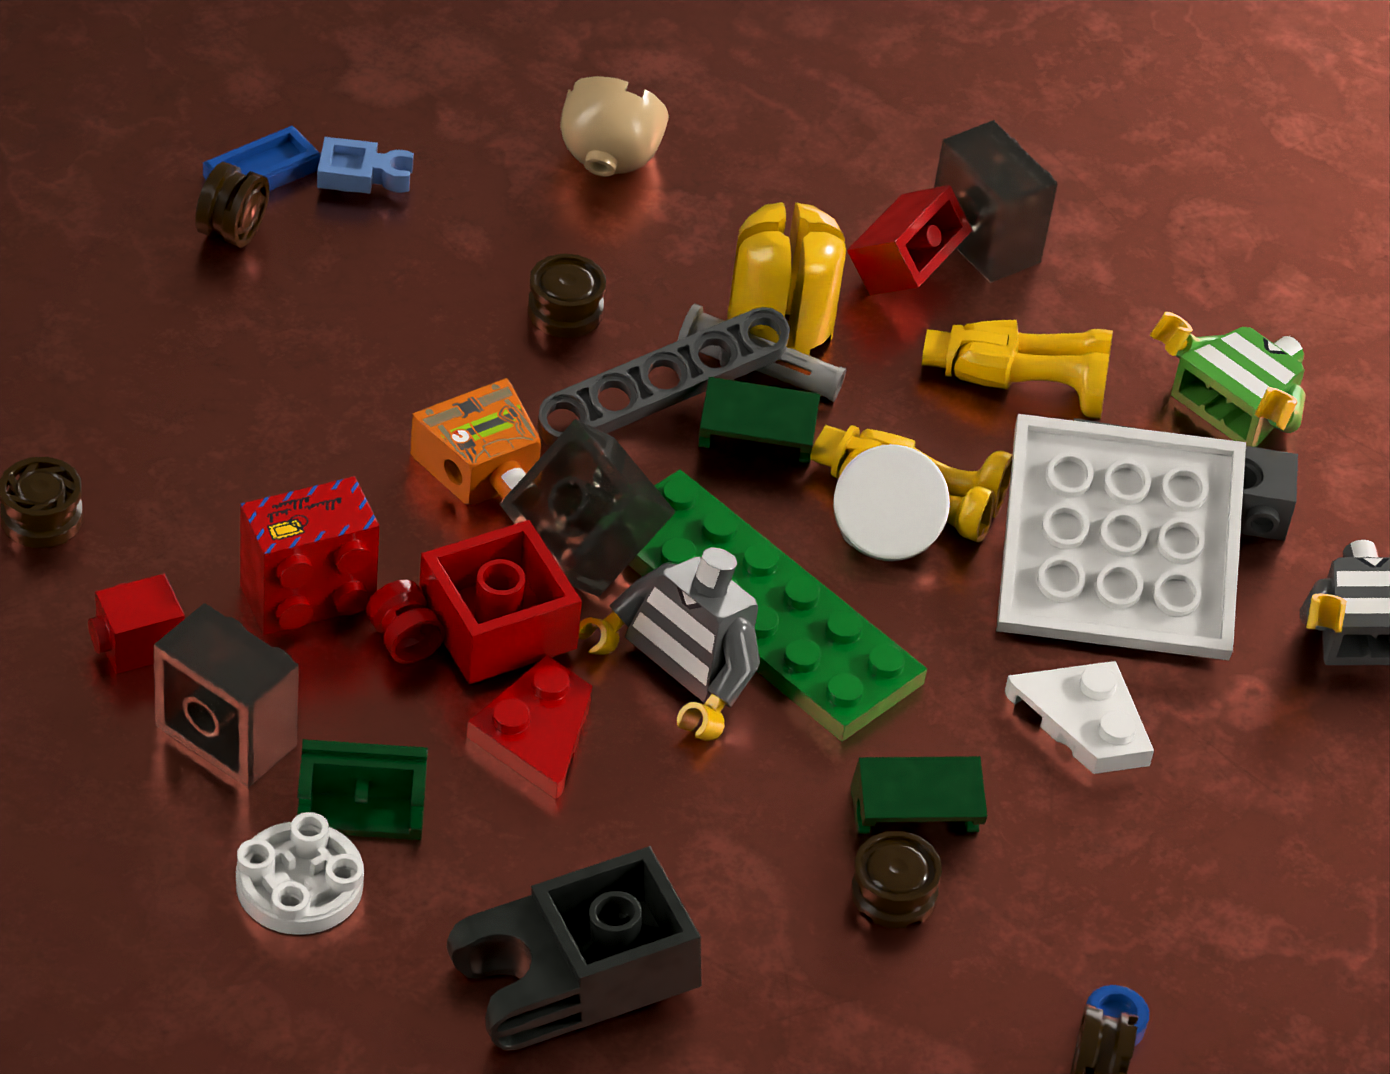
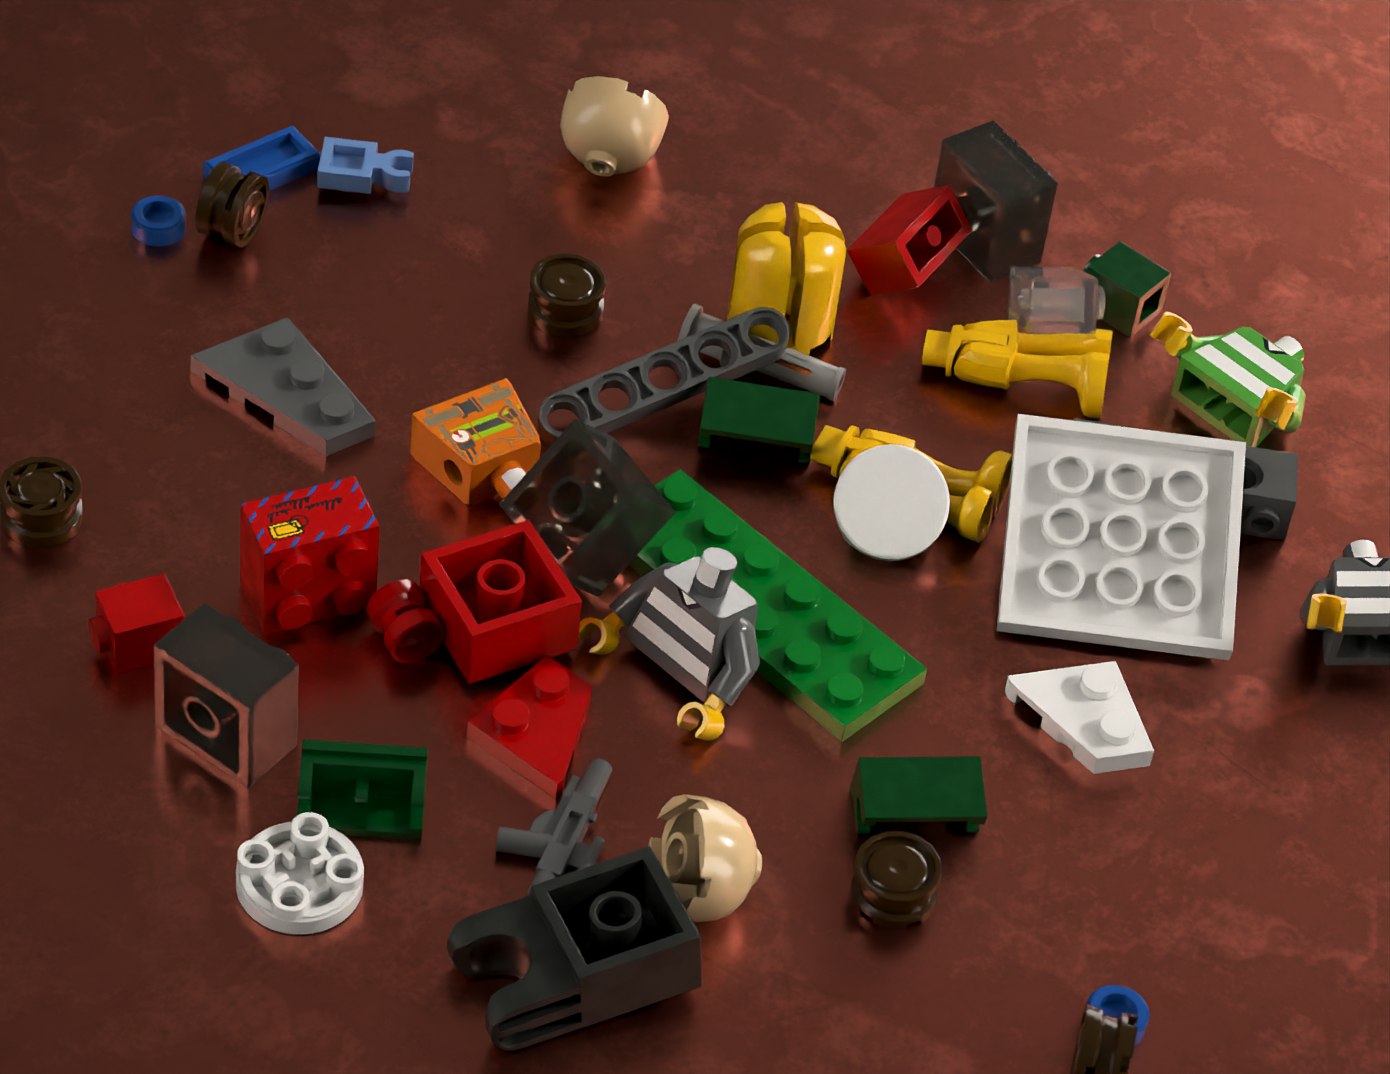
(158, 221): none -> blue tile
(291, 382): none -> dark grey wing
(559, 832): none -> dark grey piece
(707, 855): none -> tan cylinder
(1055, 299): none -> clear brick
(1132, 287): none -> dark green brick

